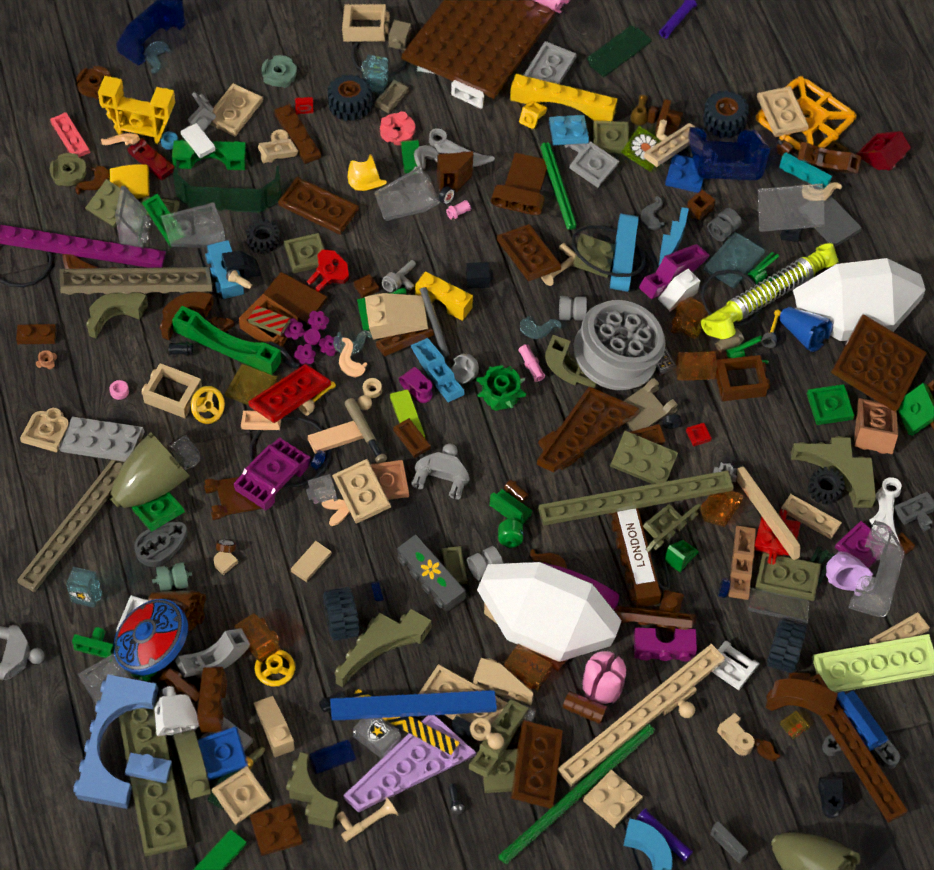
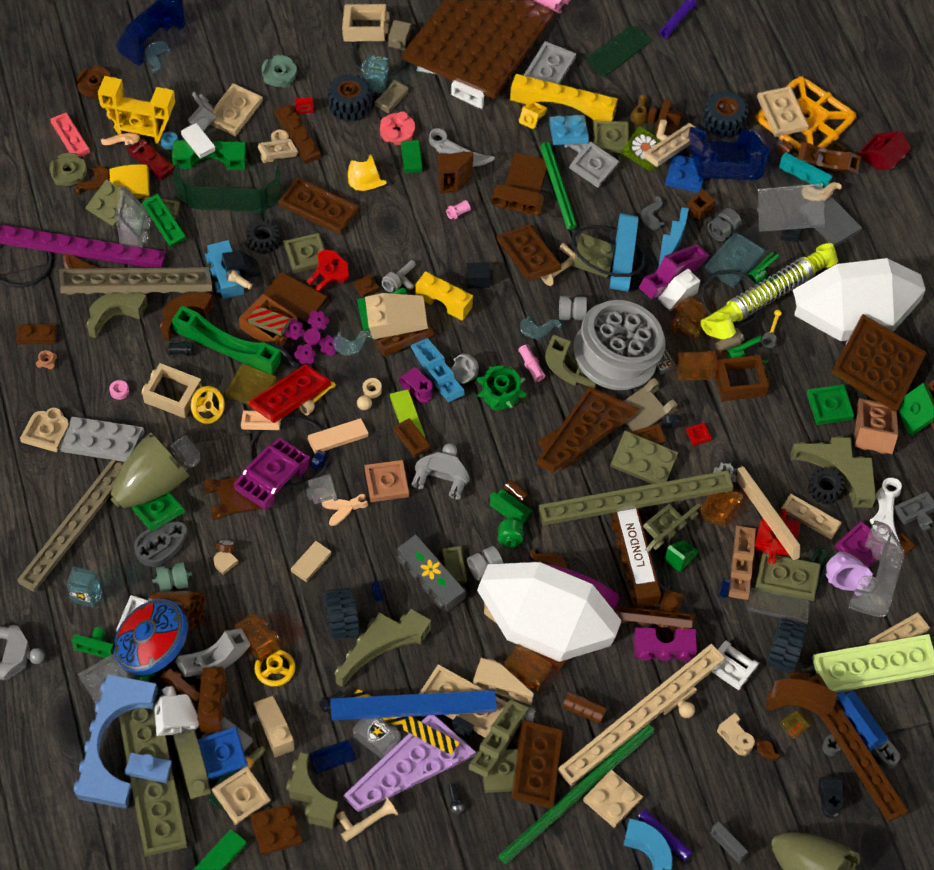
(194, 227): clear slope -> none
(222, 323): reddish brown tile -> none
(349, 367): light nougat piece -> none
(361, 491): tan tile -> none
(364, 428): dark tan piece -> none
(407, 195): clear slope -> none
(424, 152): light grey piece -> none
(434, 322): dark grey bar -> none
(446, 195): black tile -> none
(494, 740): tan plate -> none
(604, 677): bright pink cylinder -> none
(806, 327): blue cone -> none

